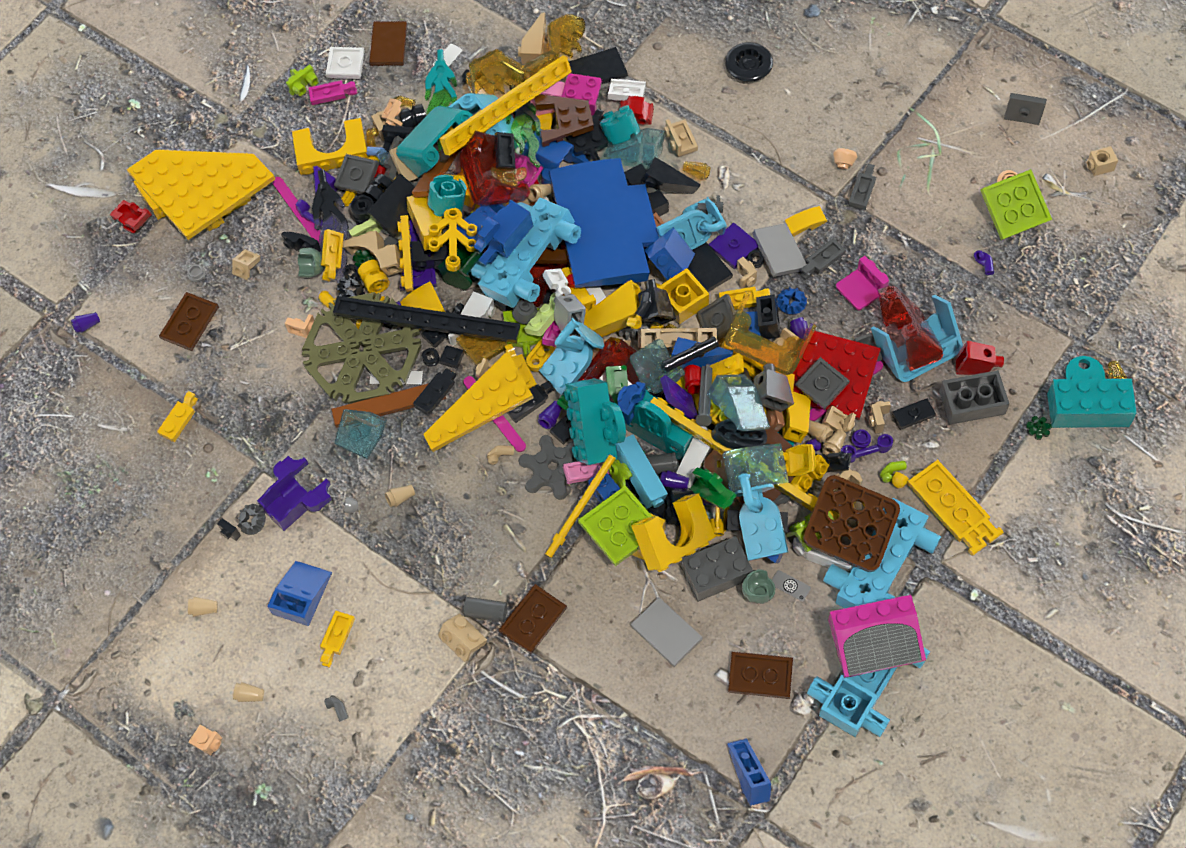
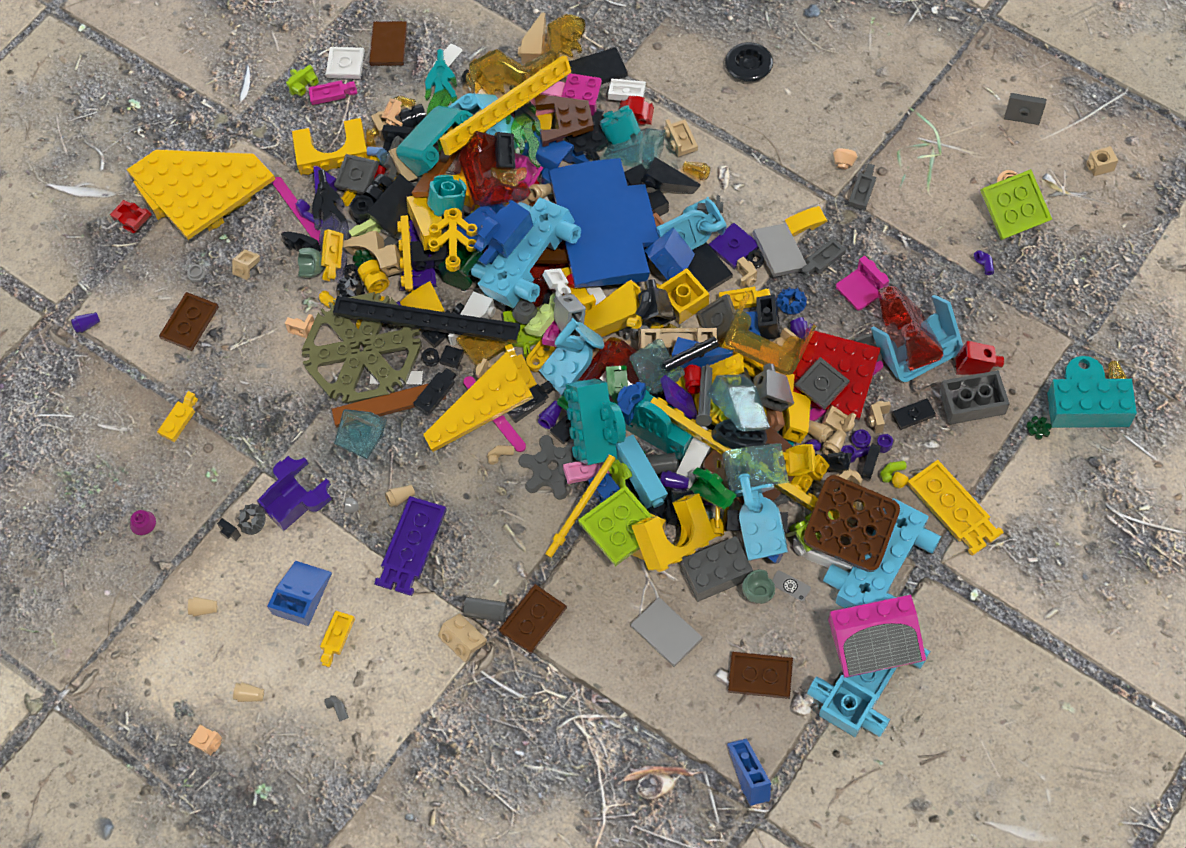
(142, 522): none -> magenta cone
(411, 545): none -> dark purple hinge
(870, 461): none -> black beam

